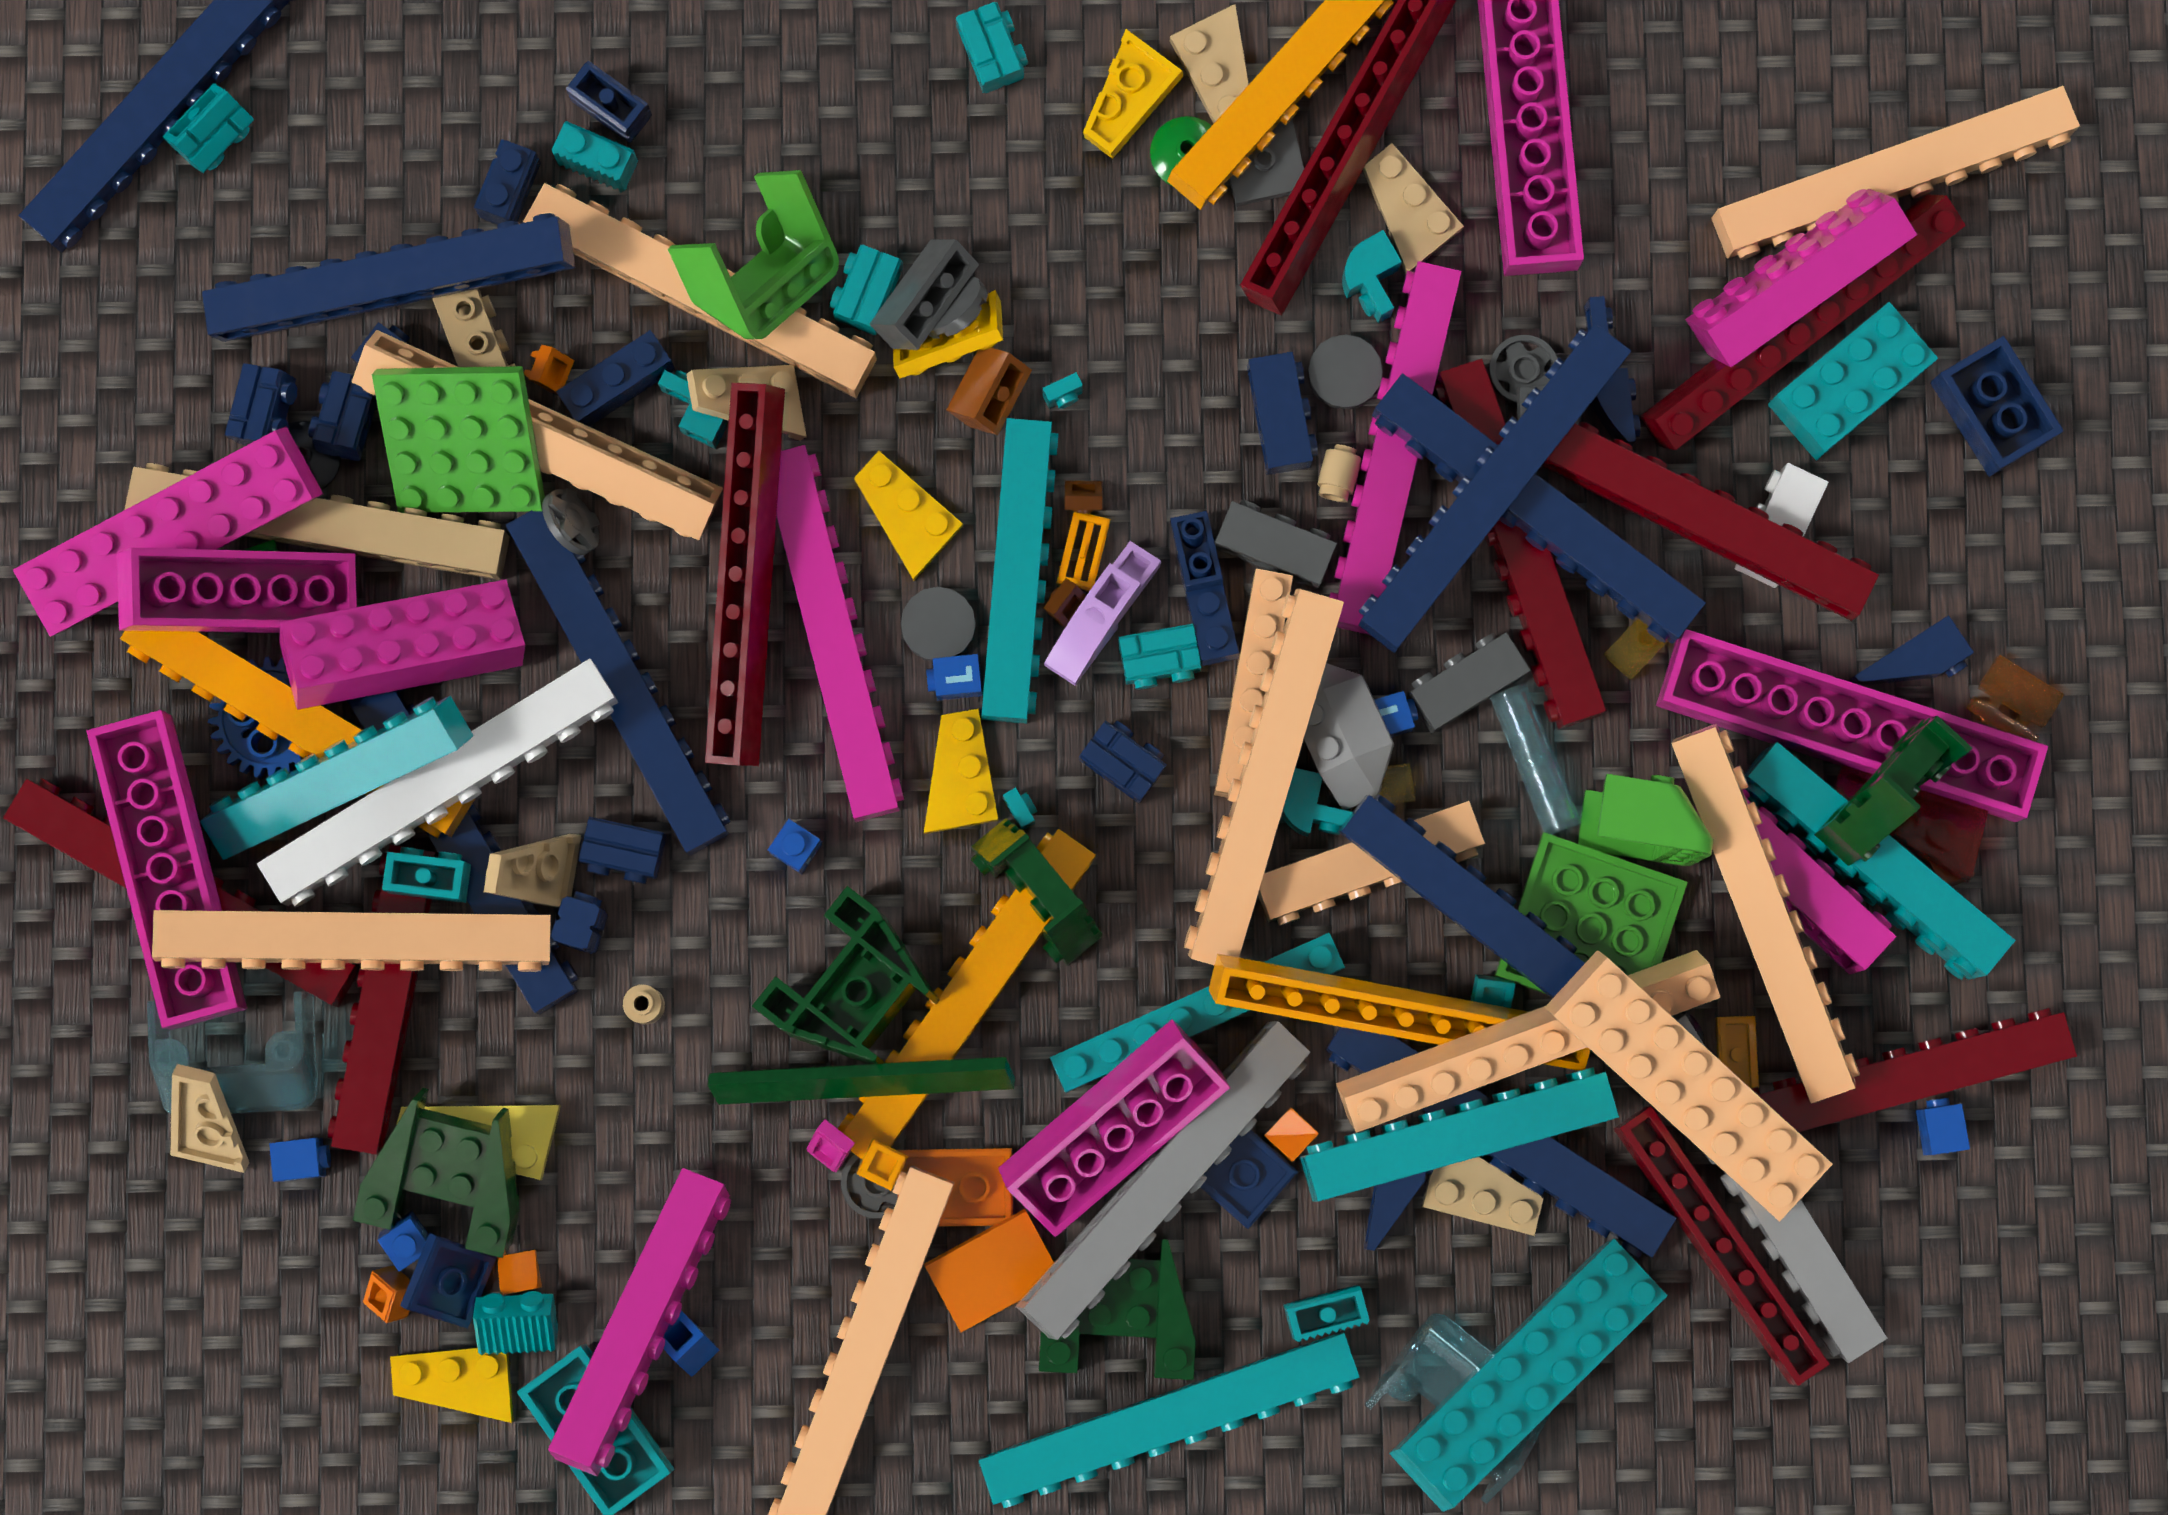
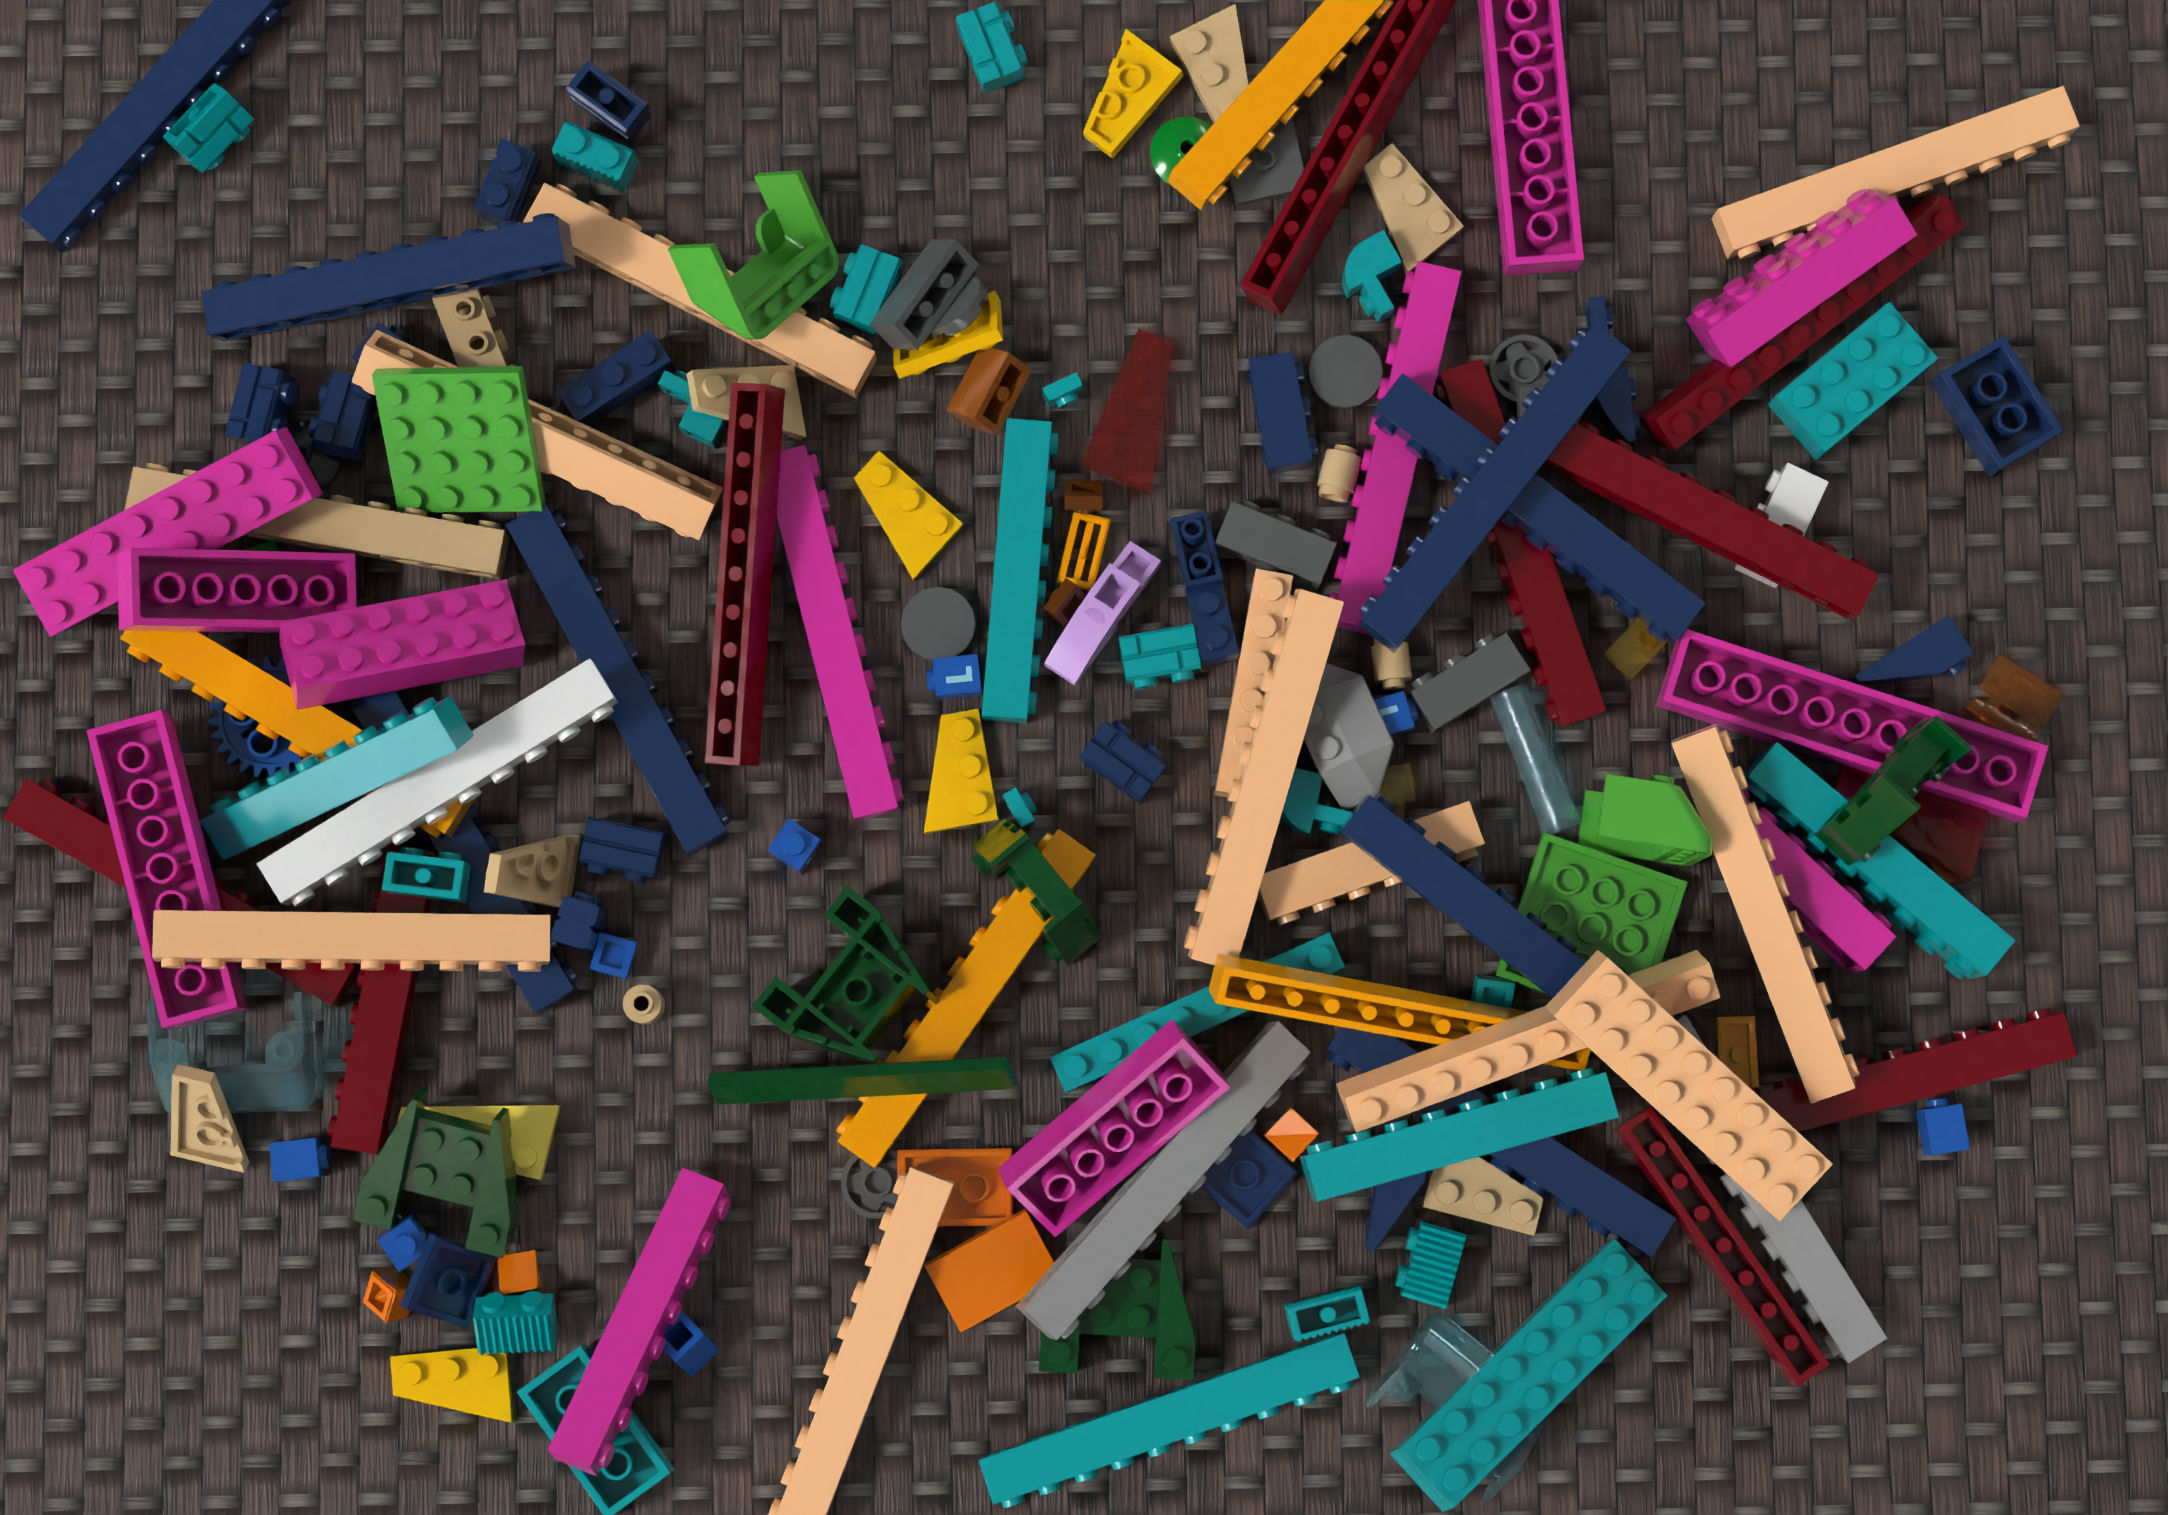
(550, 368): orange tile -> none
(571, 521): dark grey wheel -> none
(613, 956): none -> blue plate
(830, 1146): dark pink tile -> none
(882, 1164): light orange tile -> none
(1131, 422): none -> clear red wing
(1389, 667): none -> tan brick
(1431, 1264): none -> teal brick

